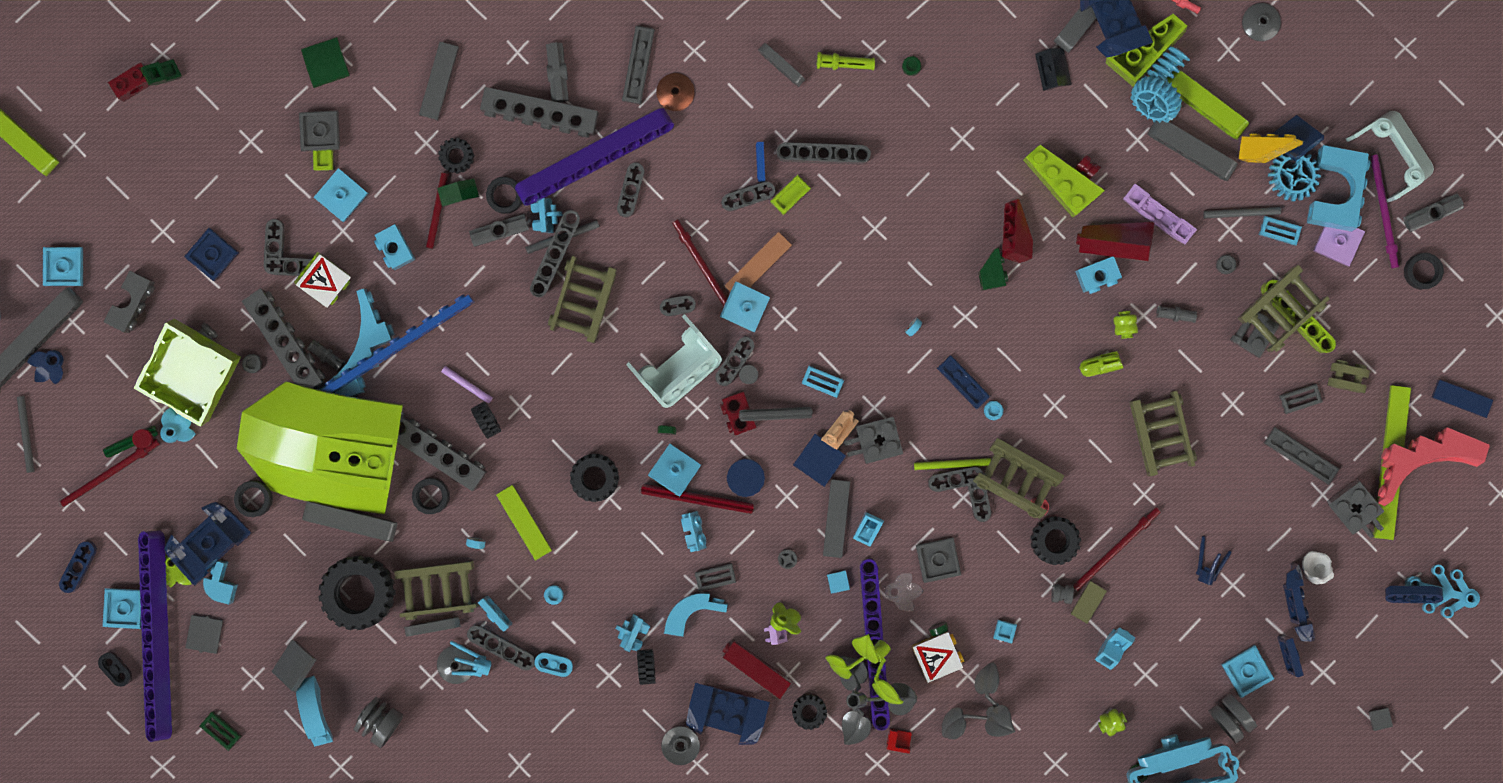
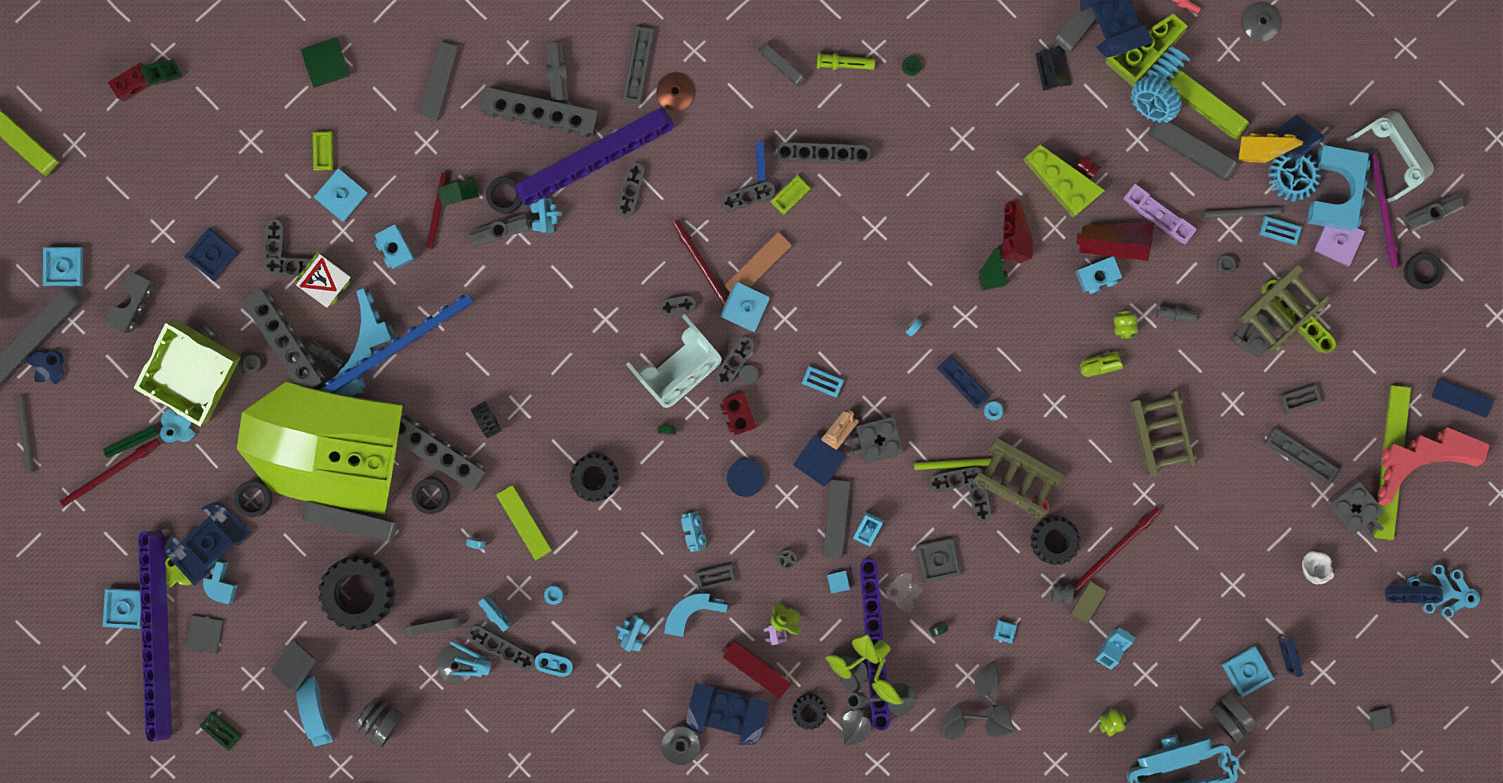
(78, 552): dark blue beam -> none
(113, 671): black plate -> none
(142, 438): dark red tile -> none
(319, 131): dark grey tile -> none
(425, 575): olive fence -> none
(446, 149): black tyre -> none
(466, 384): lavender bar -> none
(554, 262): dark grey beam -> none
(563, 236): dark grey bar -> none
(601, 295): olive fence -> none
(646, 666): black tyre -> none
(674, 470): medium azure plate -> none
(698, 499): dark red axle -> none
(775, 414): dark grey axle -> none
(898, 740): red panel -> none
(938, 656): white piece -> none
(1209, 575): dark blue plant -> none
(1294, 598): dark blue piece -> none
(1341, 368): olive brick -> none

